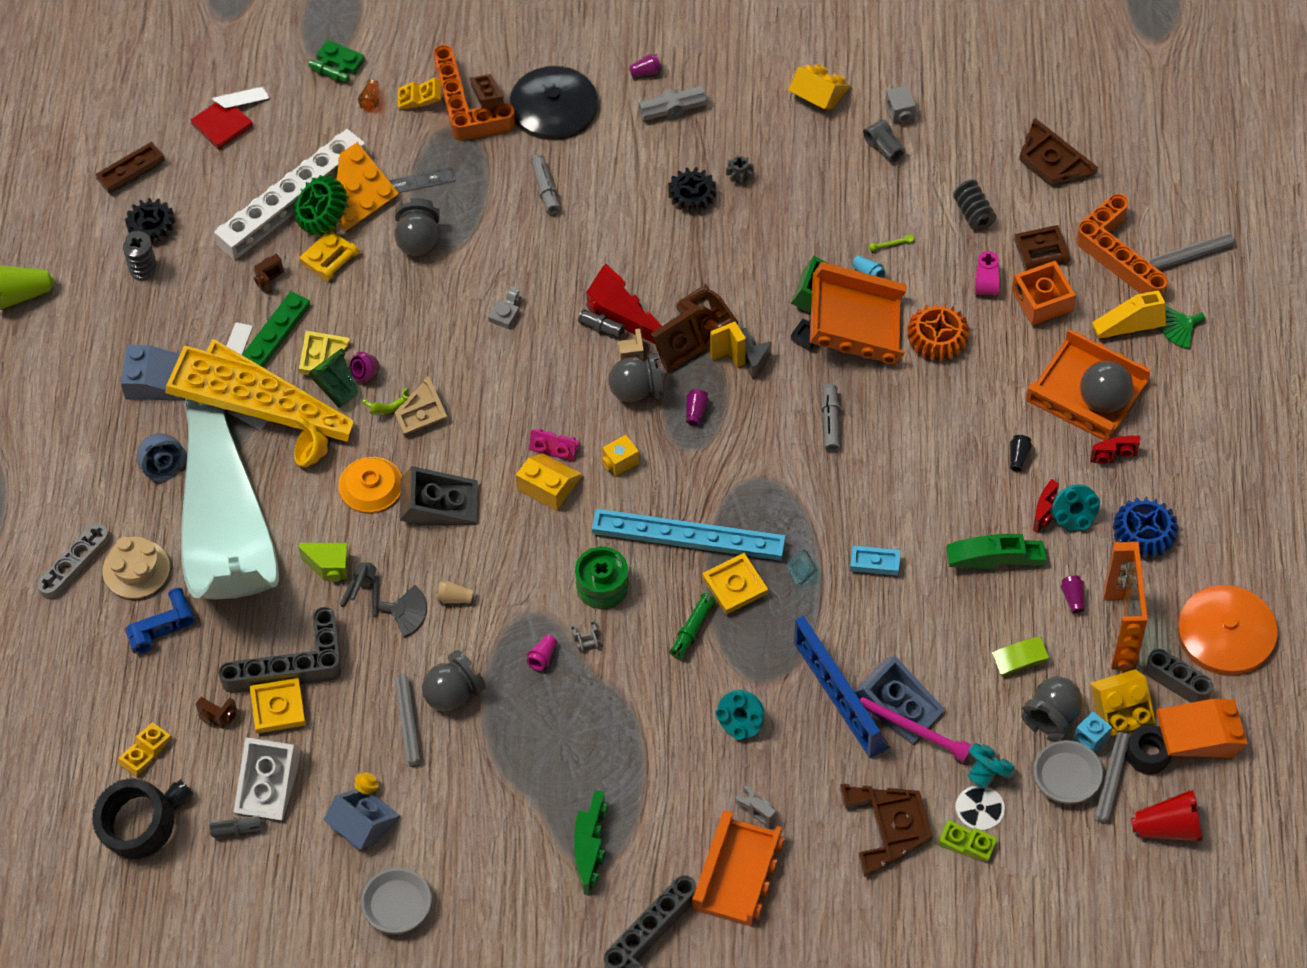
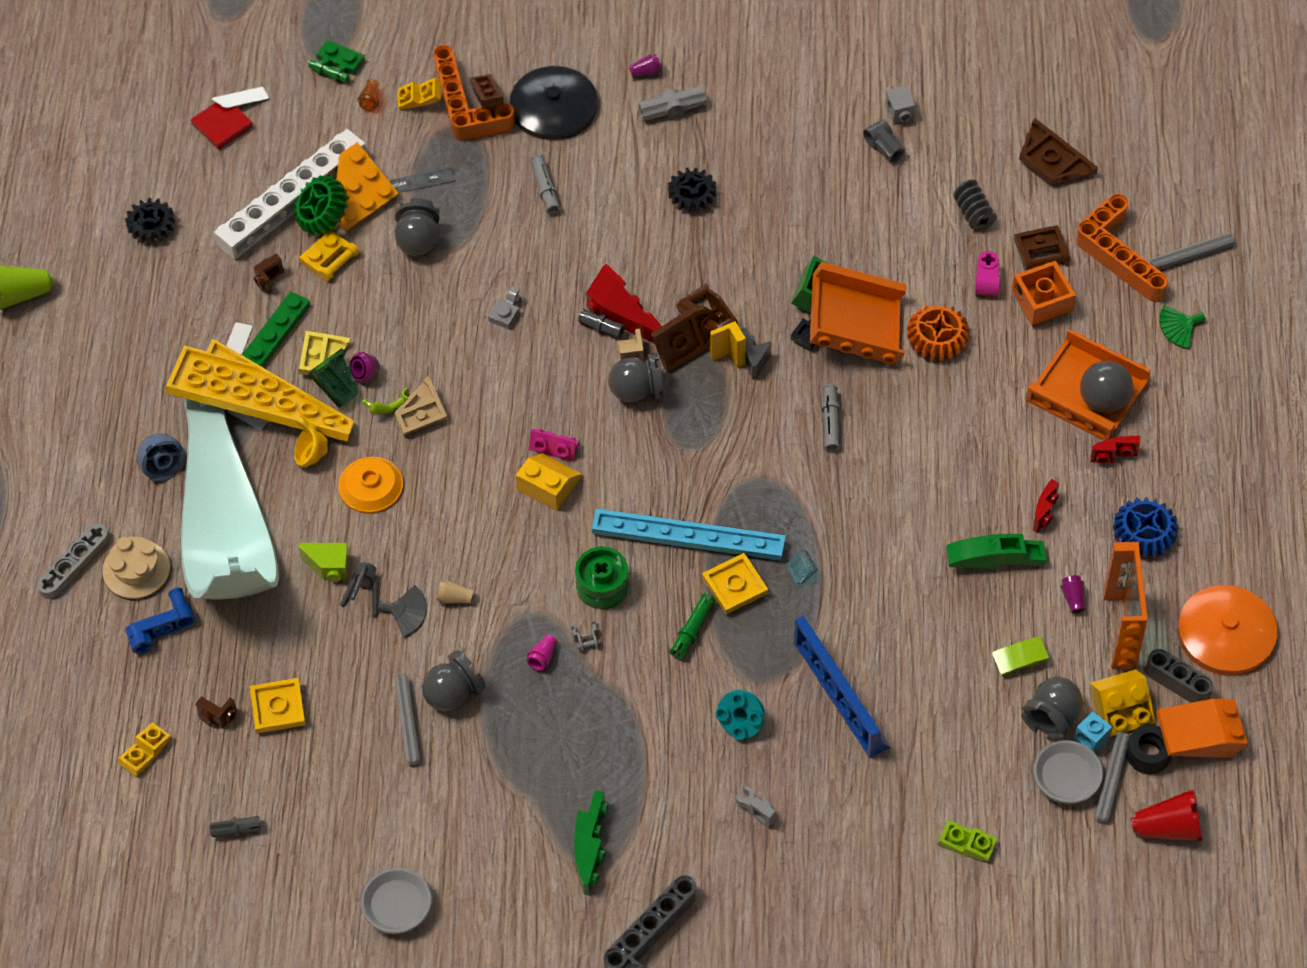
(111, 802): black tyre -> none
(130, 167): reddish brown plate -> none
(139, 255): dark grey piece -> none
(147, 372): sand blue slope -> none
(178, 794): black cone -> none
(266, 778): white slope -> none
(290, 662): dark grey beam -> none
(360, 818): sand blue slope -> none
(366, 783): yellow plate -> none
(437, 498): dark grey slope -> none
(620, 455): yellow brick -> none
(695, 406): magenta cone -> none
(737, 870): orange panel -> none
(739, 169): dark grey gear -> none
(819, 86): yellow slope -> none
(869, 267): medium azure cone -> none
(875, 560): medium azure plate -> none
(899, 819): reddish brown wing -> none
(902, 693): sand blue slope -> none
(909, 239): lime hinge -> none
(957, 748): dark pink piece -> none
(980, 807): white sticker -> none
(987, 766): teal plate -> none
(1019, 452): black cone -> none
(1076, 507): teal plate -> none
(1136, 314): yellow slope -> none

